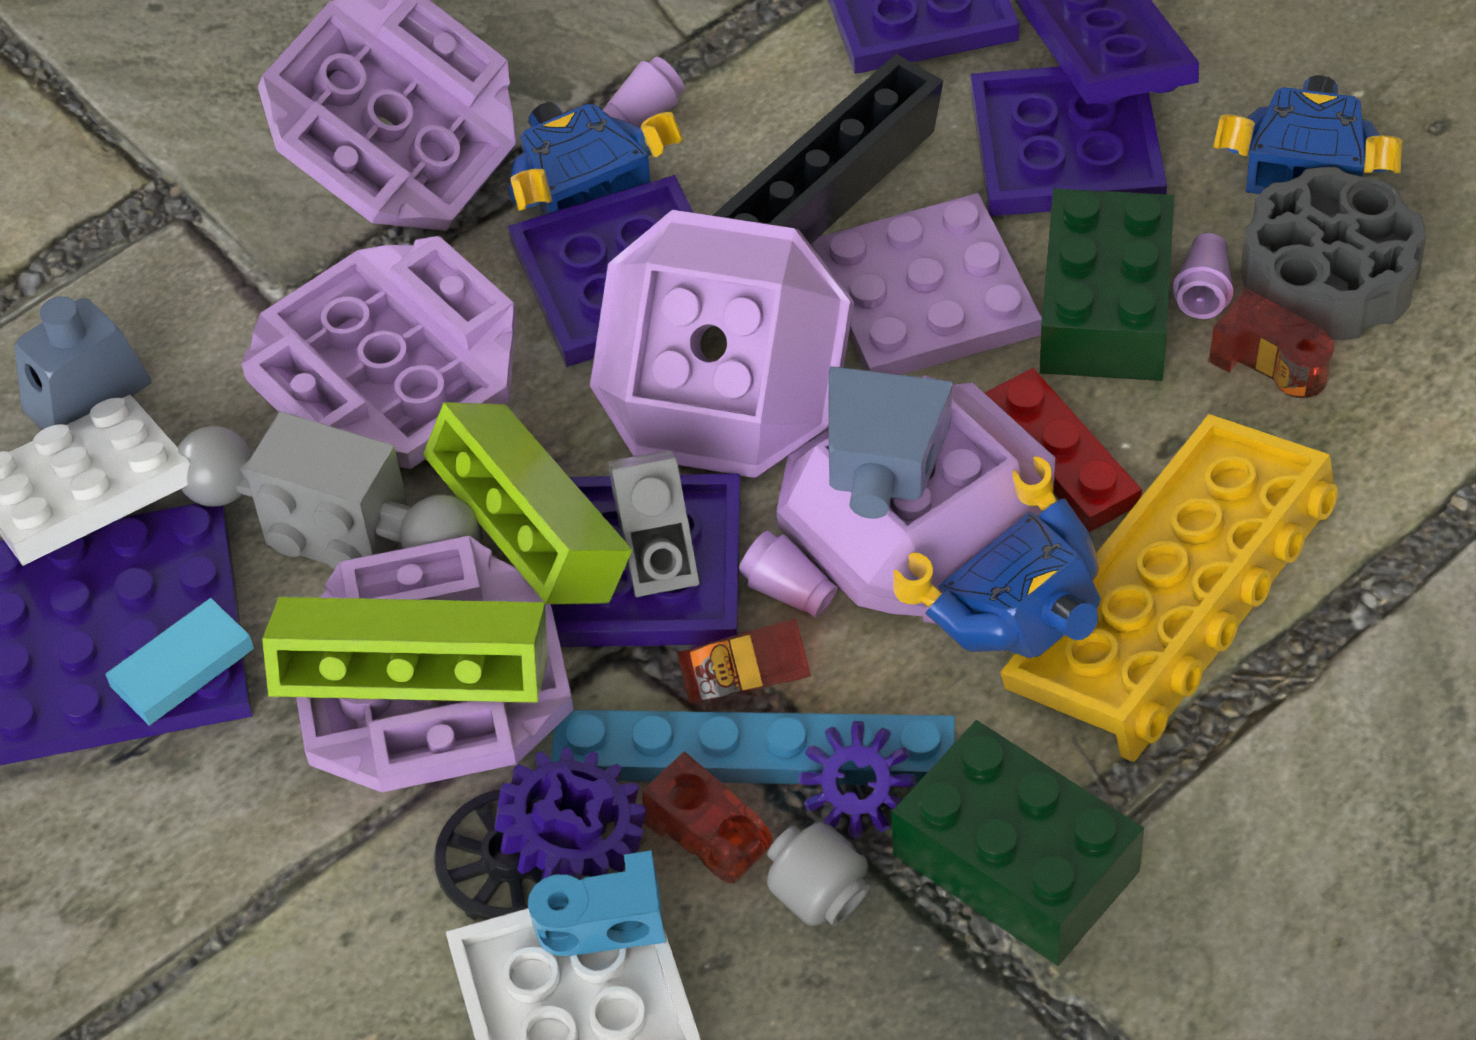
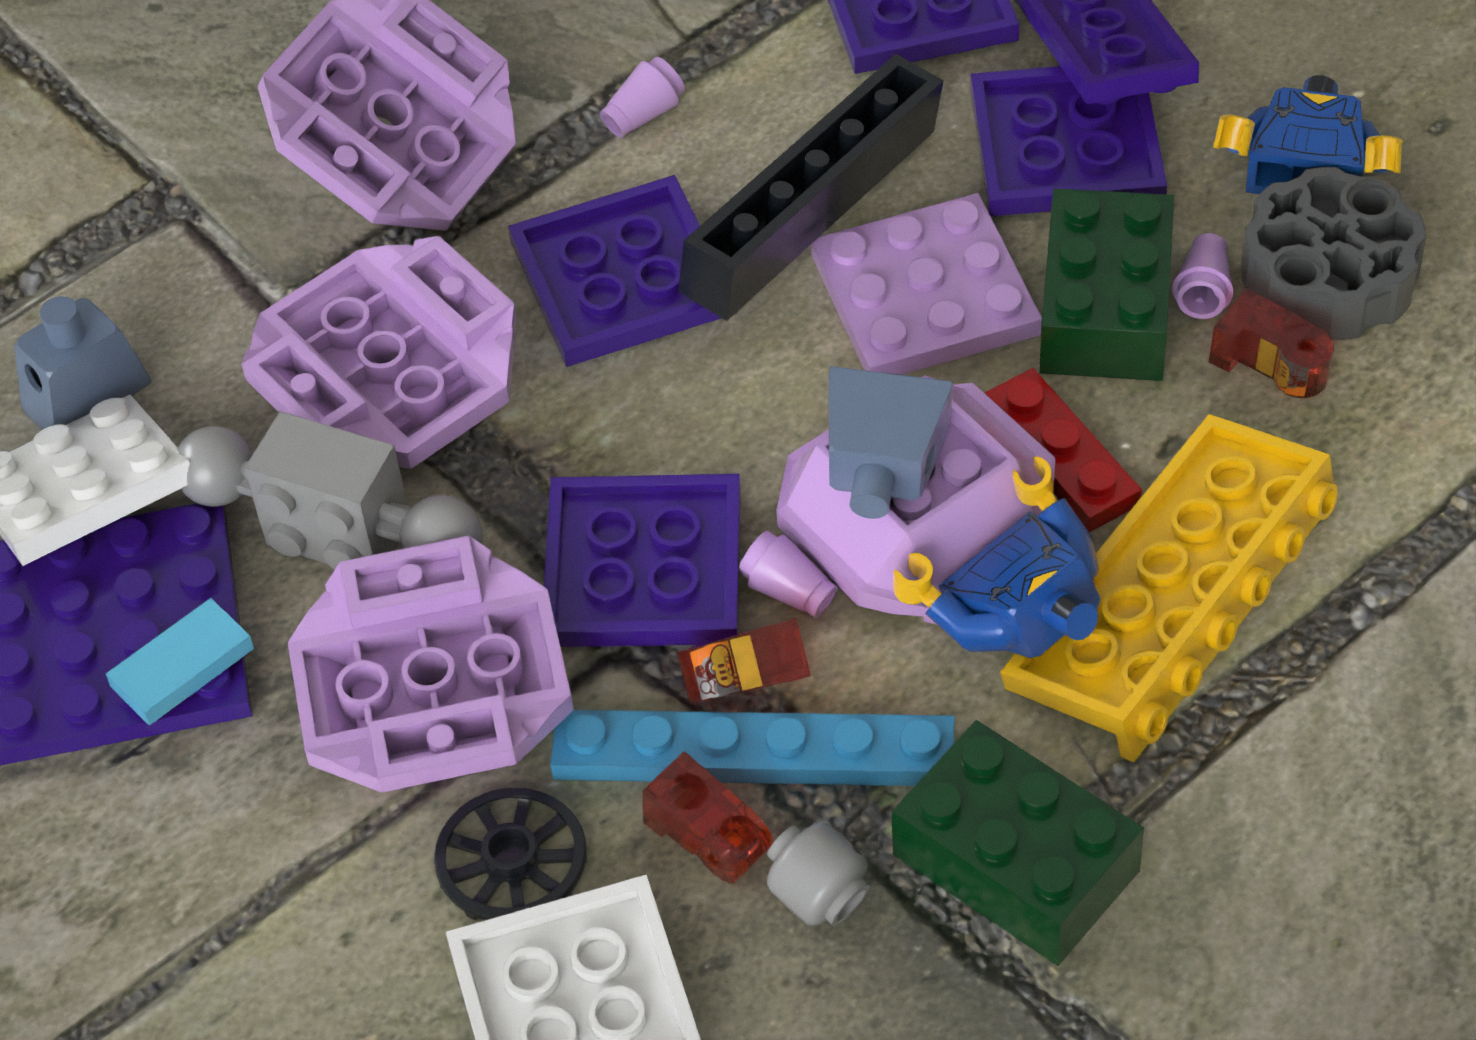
(406, 649): lime brick -> none
(527, 503): lime brick -> none
(570, 817): dark purple gear -> none
(584, 155): torso -> none
(599, 910): dark azure leg -> none
(653, 522): light grey slope -> none
(782, 332): lavender piece -> none
(862, 756): dark purple gear -> none

